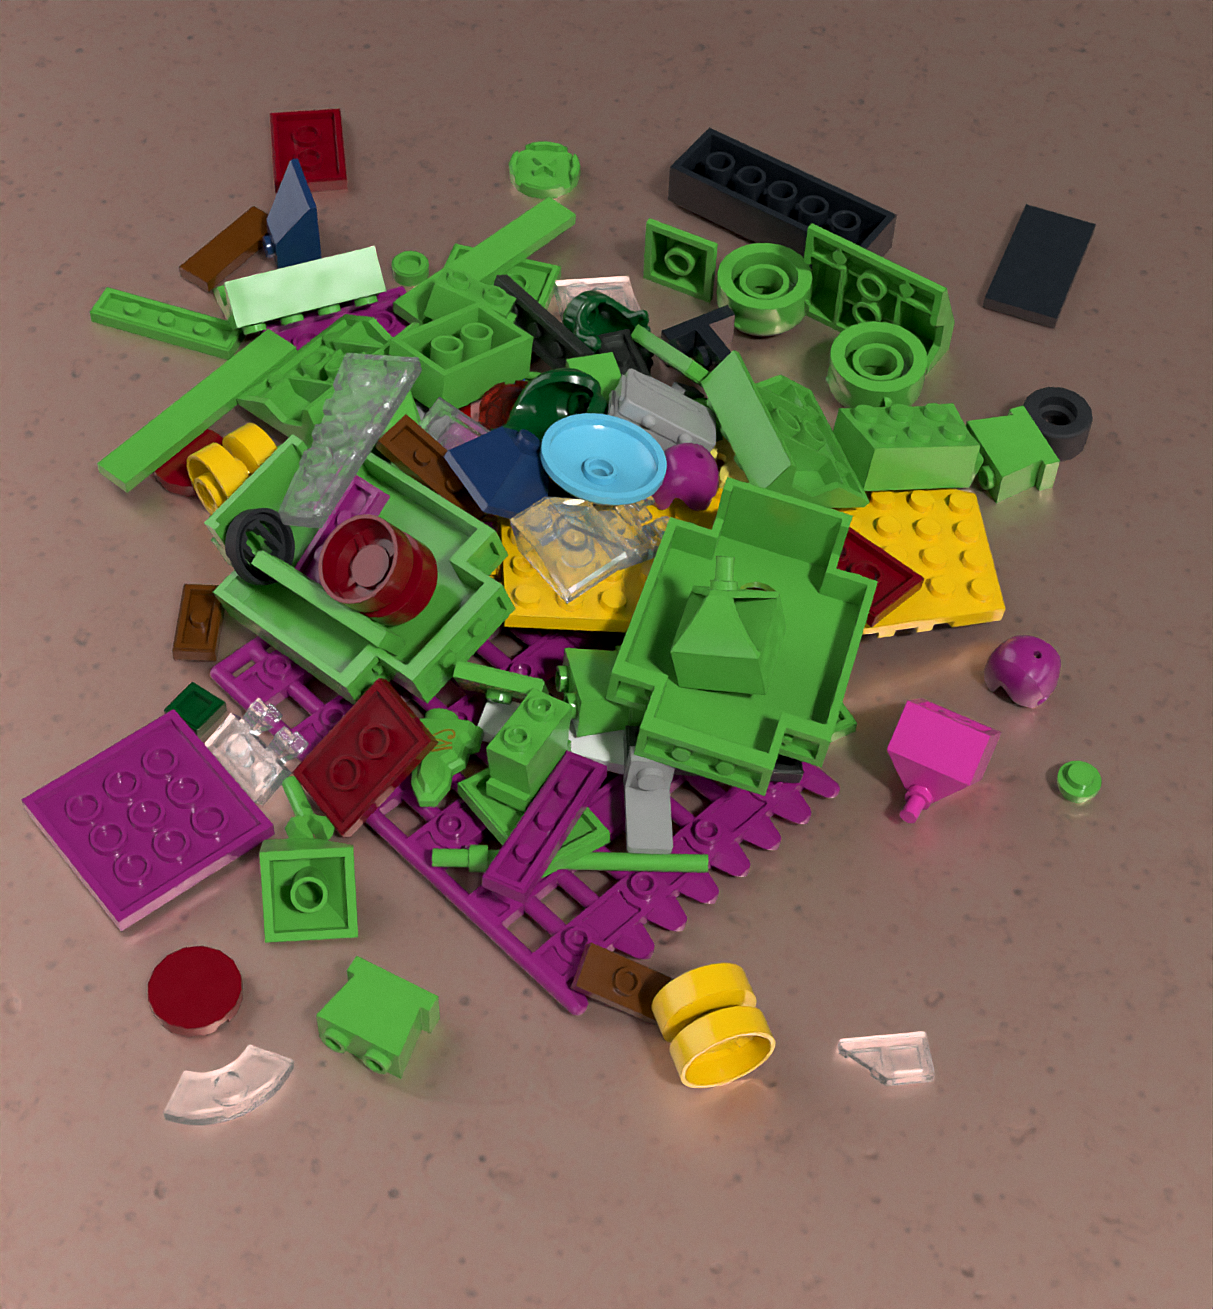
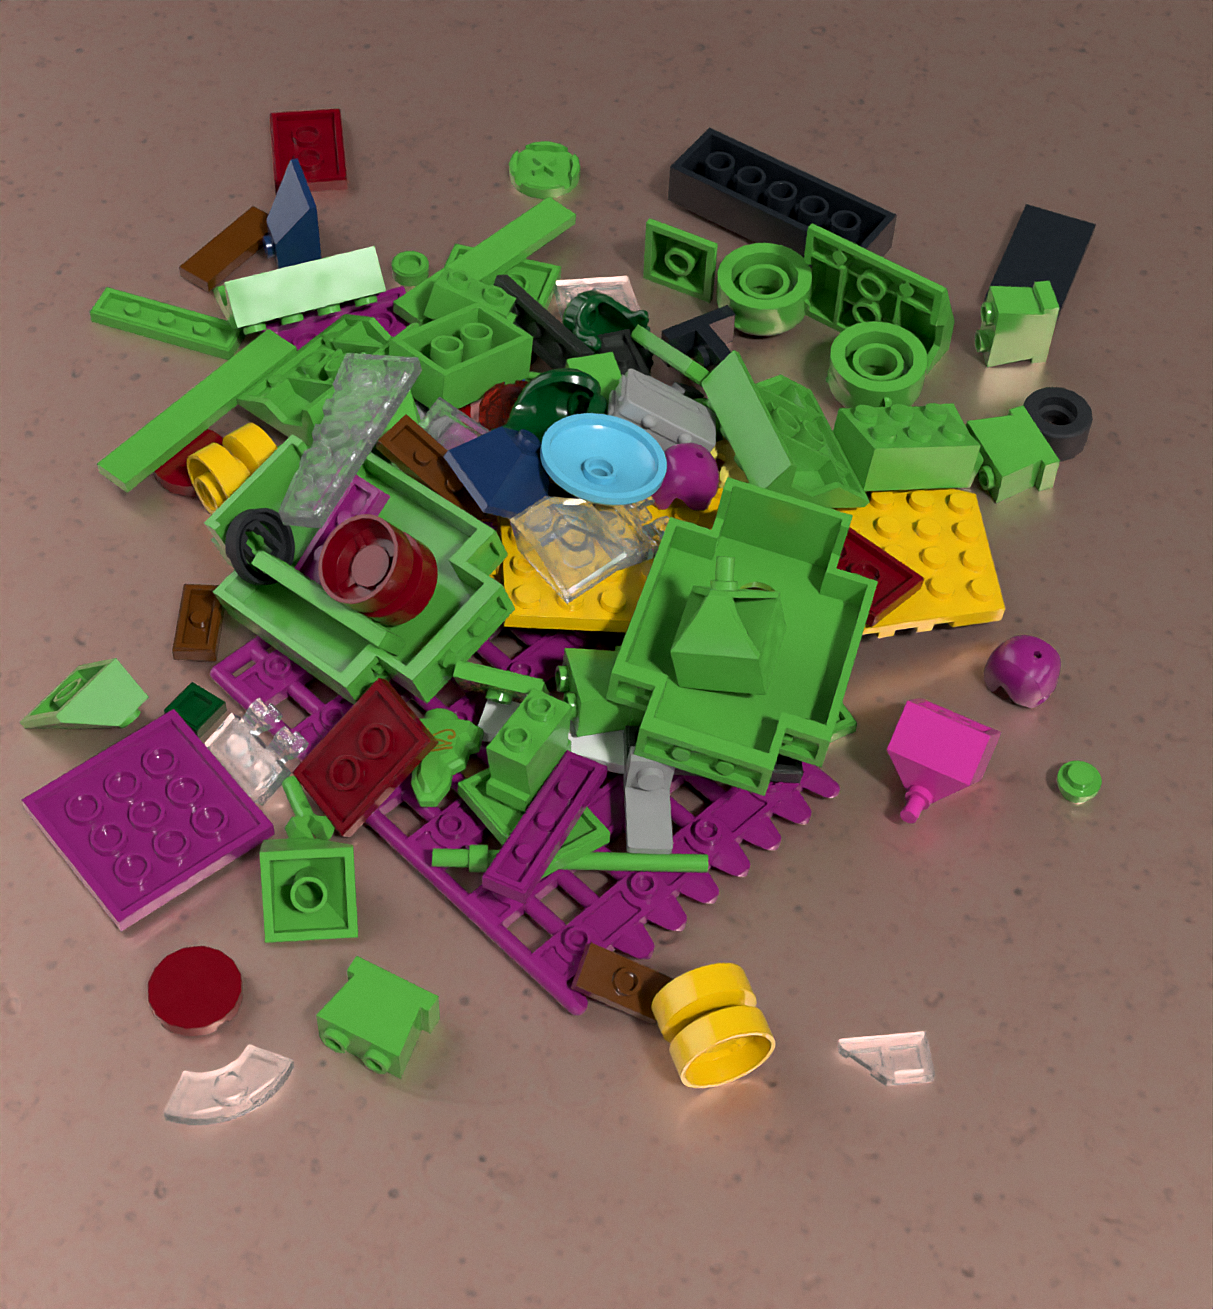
(90, 698): none -> bright green slope
(1017, 324): none -> bright green hips

